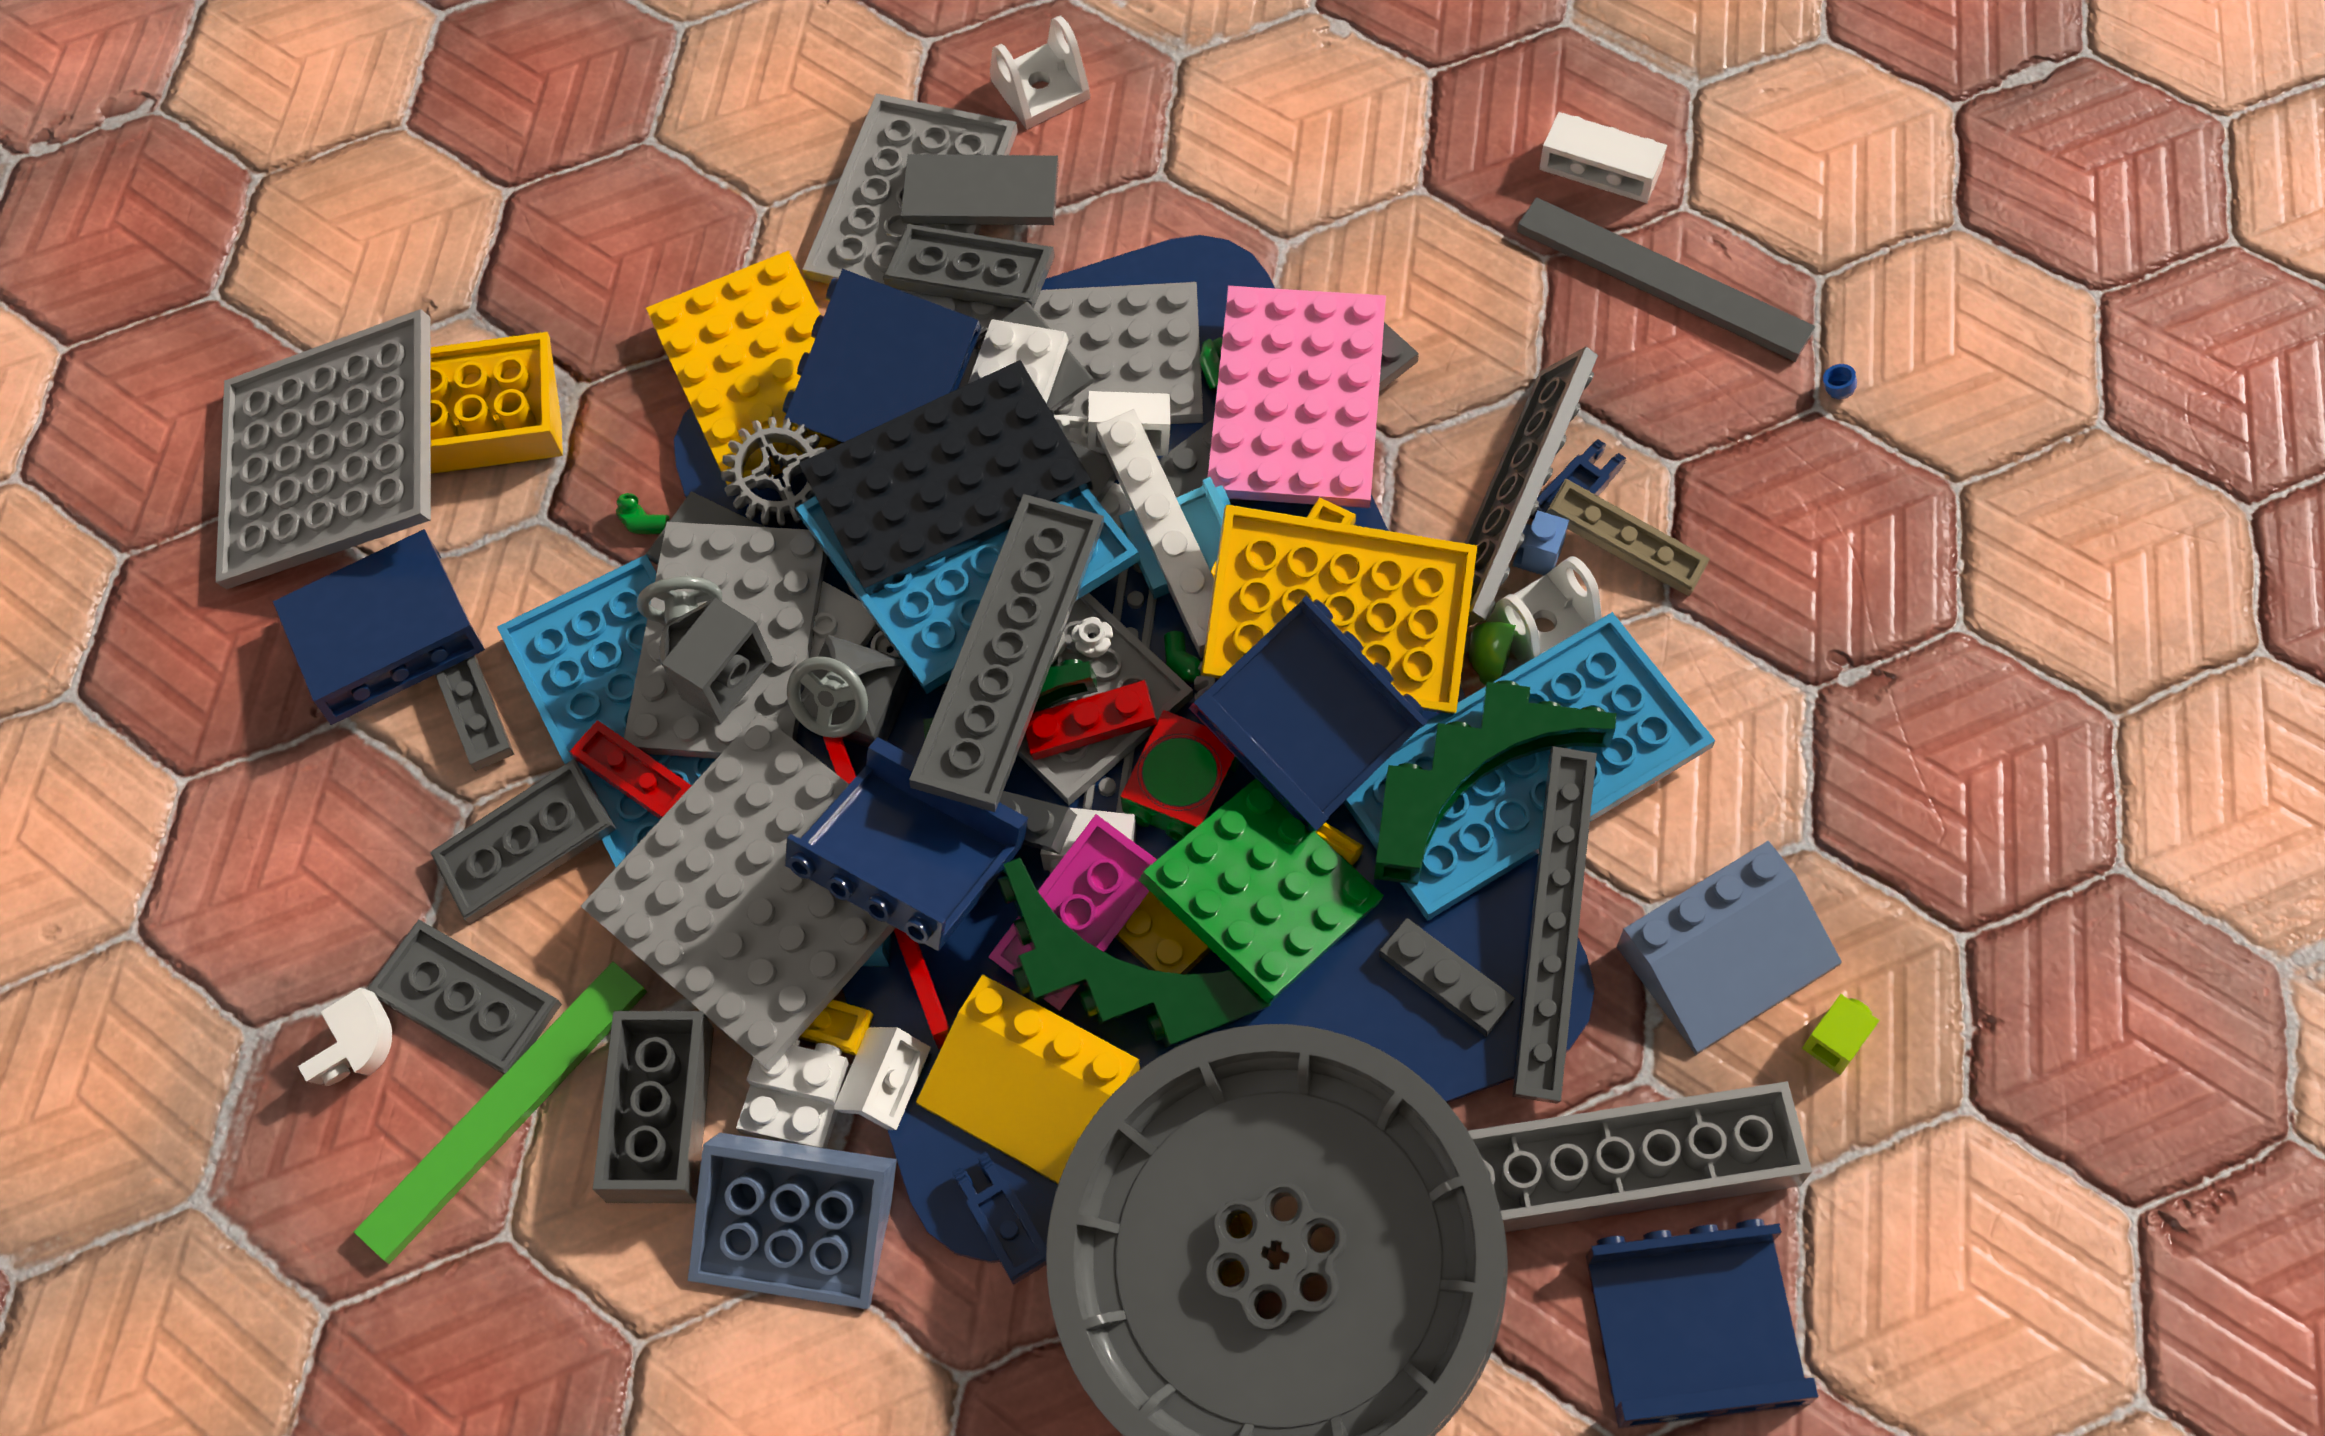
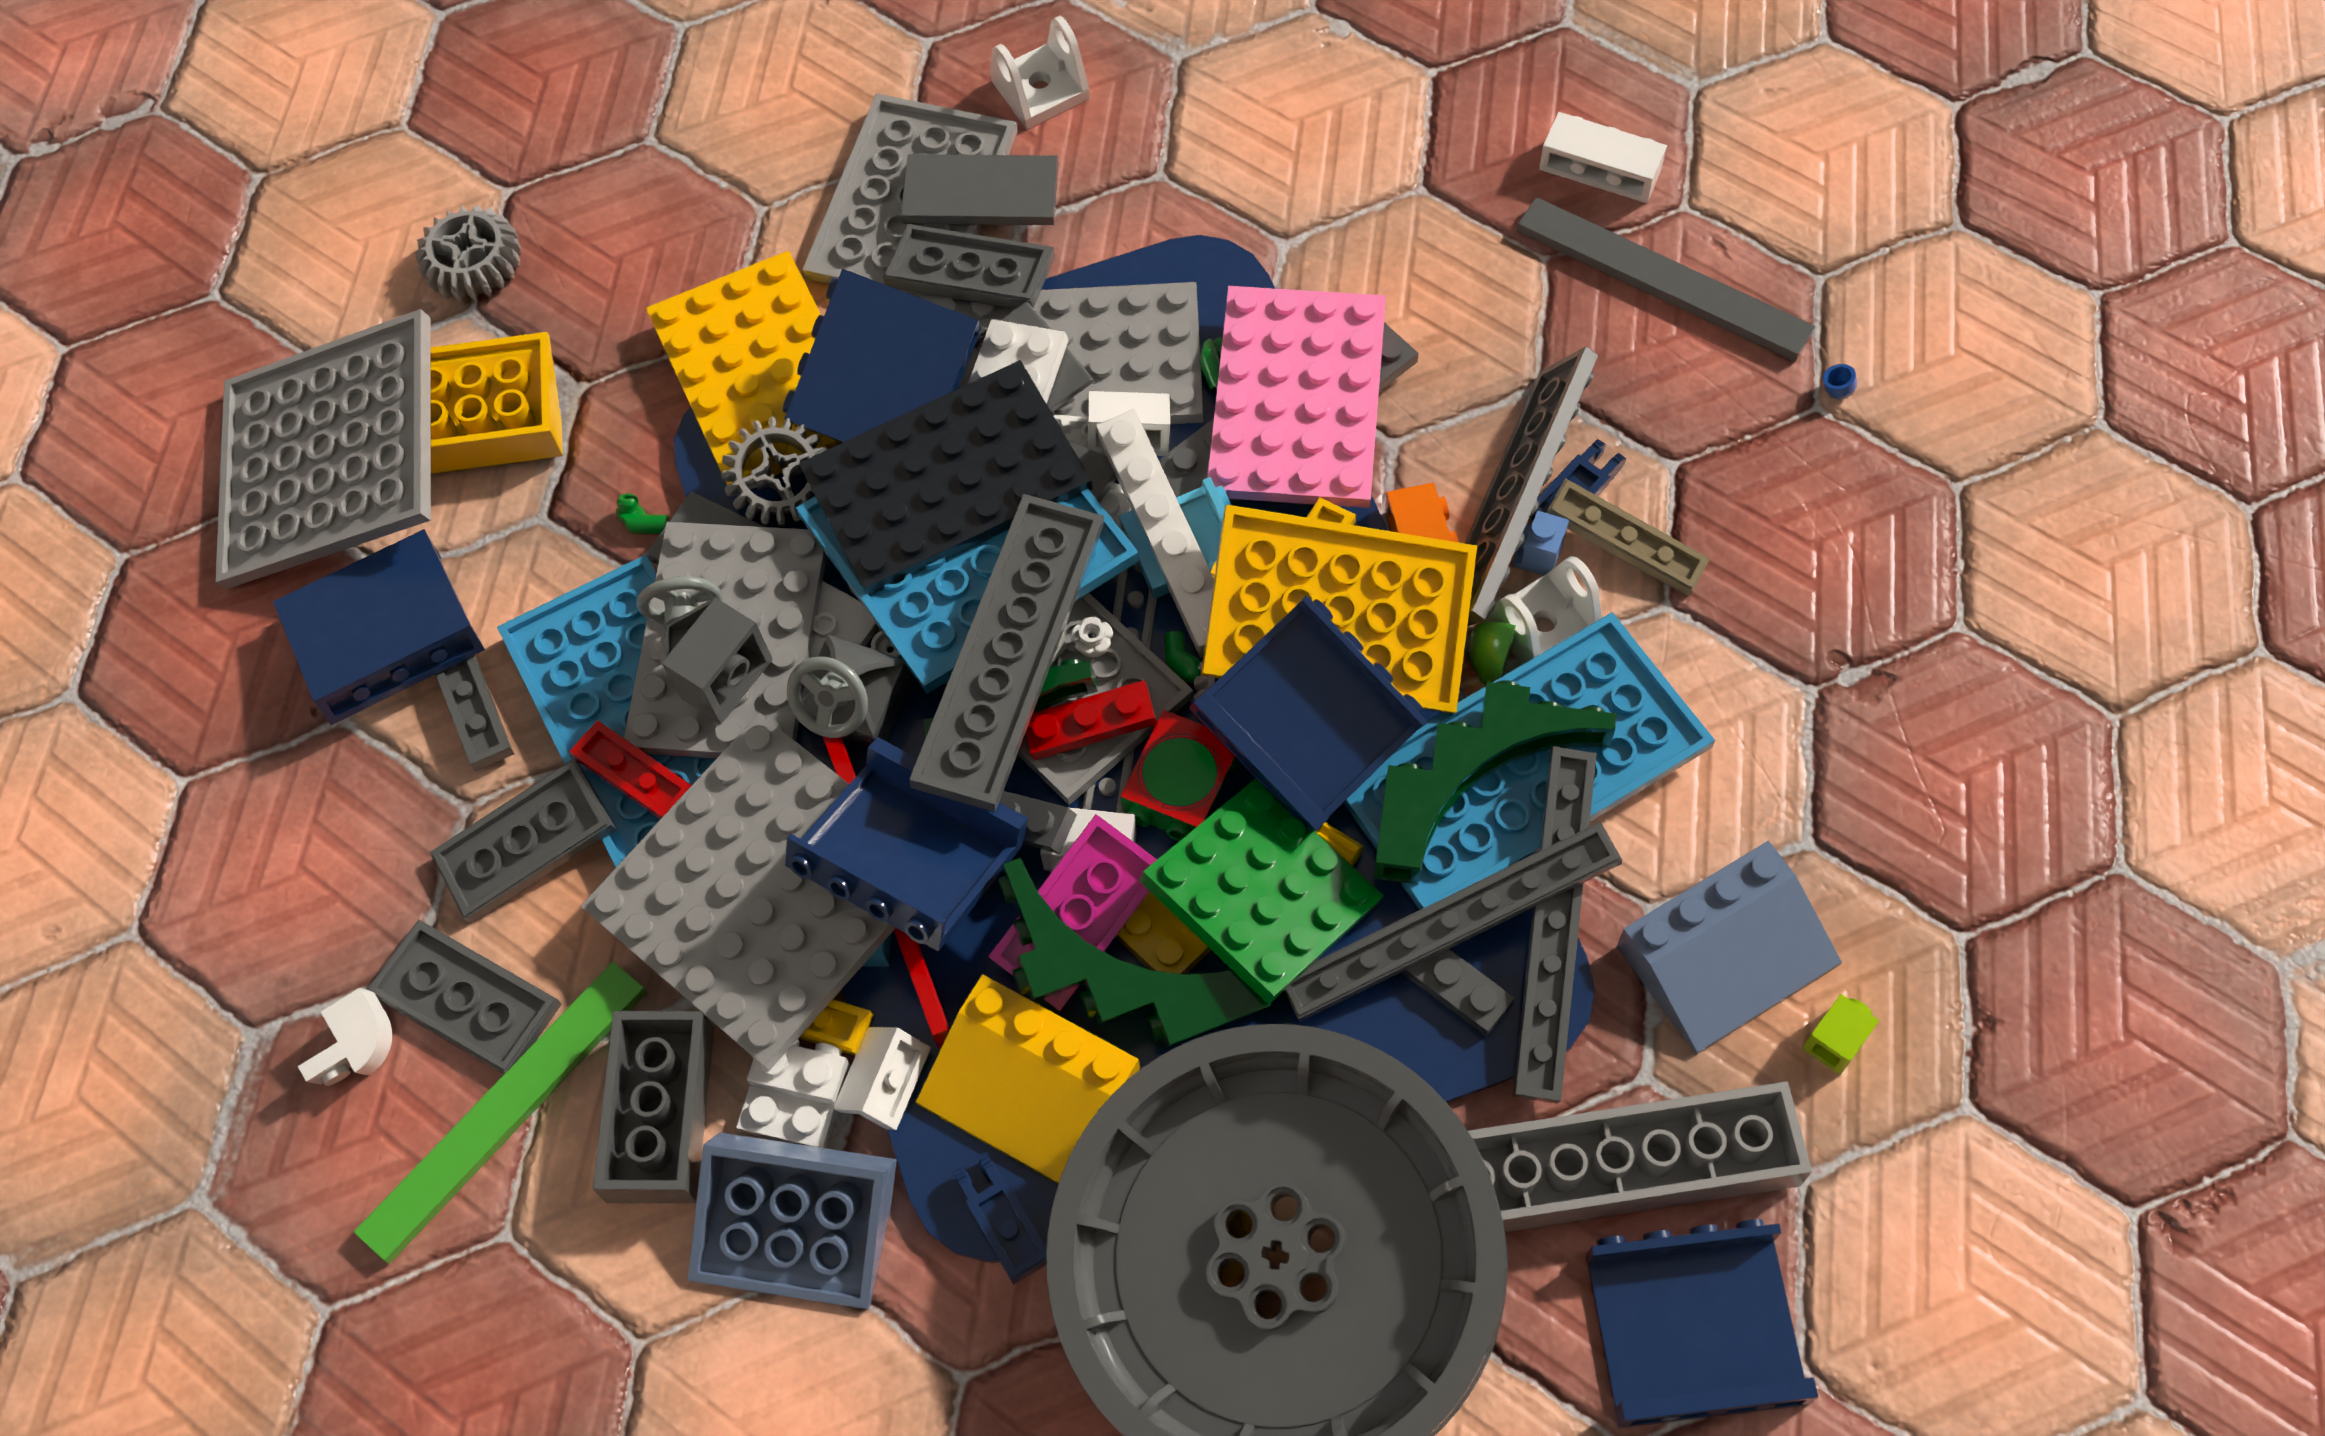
(462, 243): none -> light grey gear
(1419, 512): none -> orange brick
(1453, 920): none -> dark grey tile

